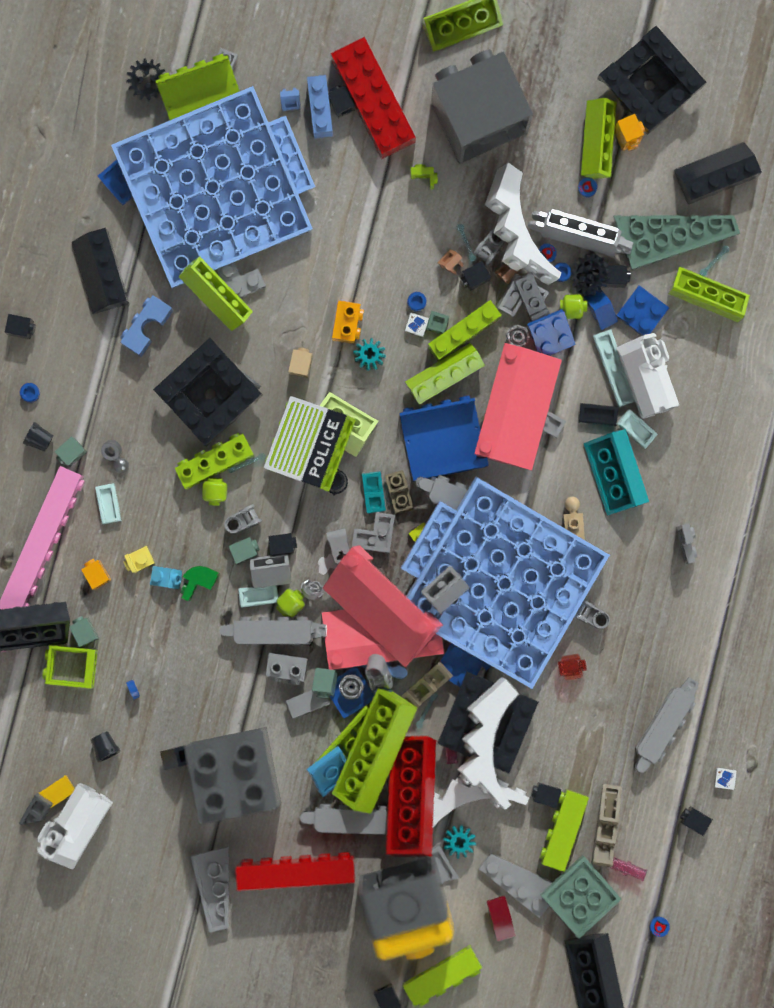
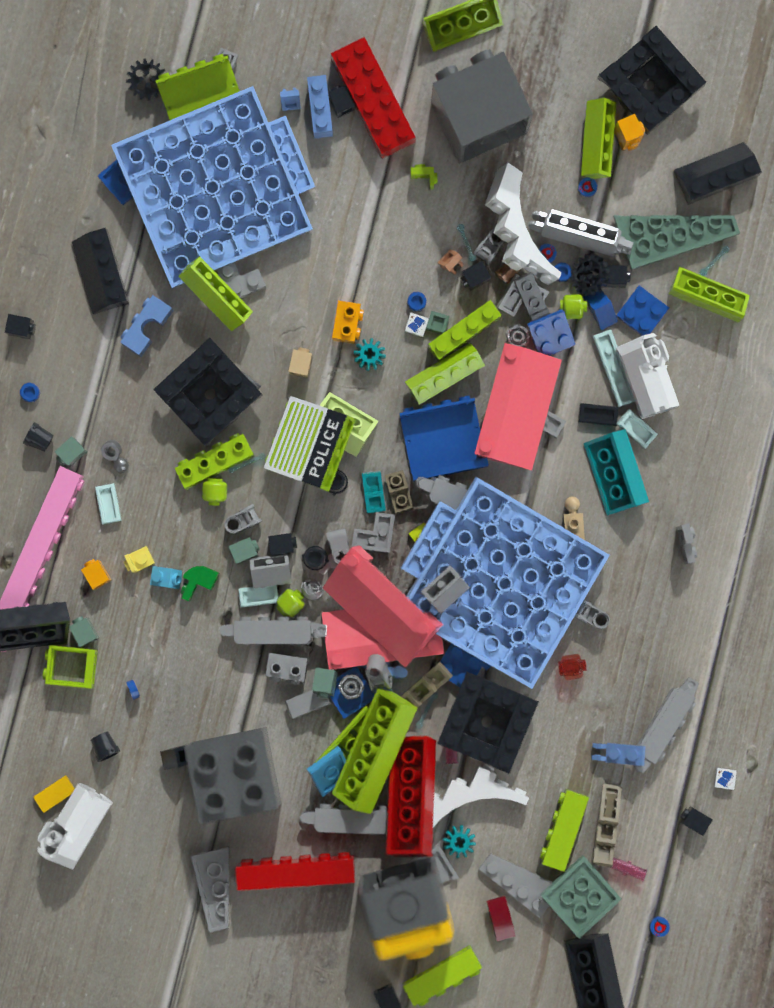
(36, 810): dark grey tile -> none
(315, 558): none -> black piece
(479, 767): white arch -> none
(546, 794): black brick -> none
(621, 753): none -> medium blue hinge

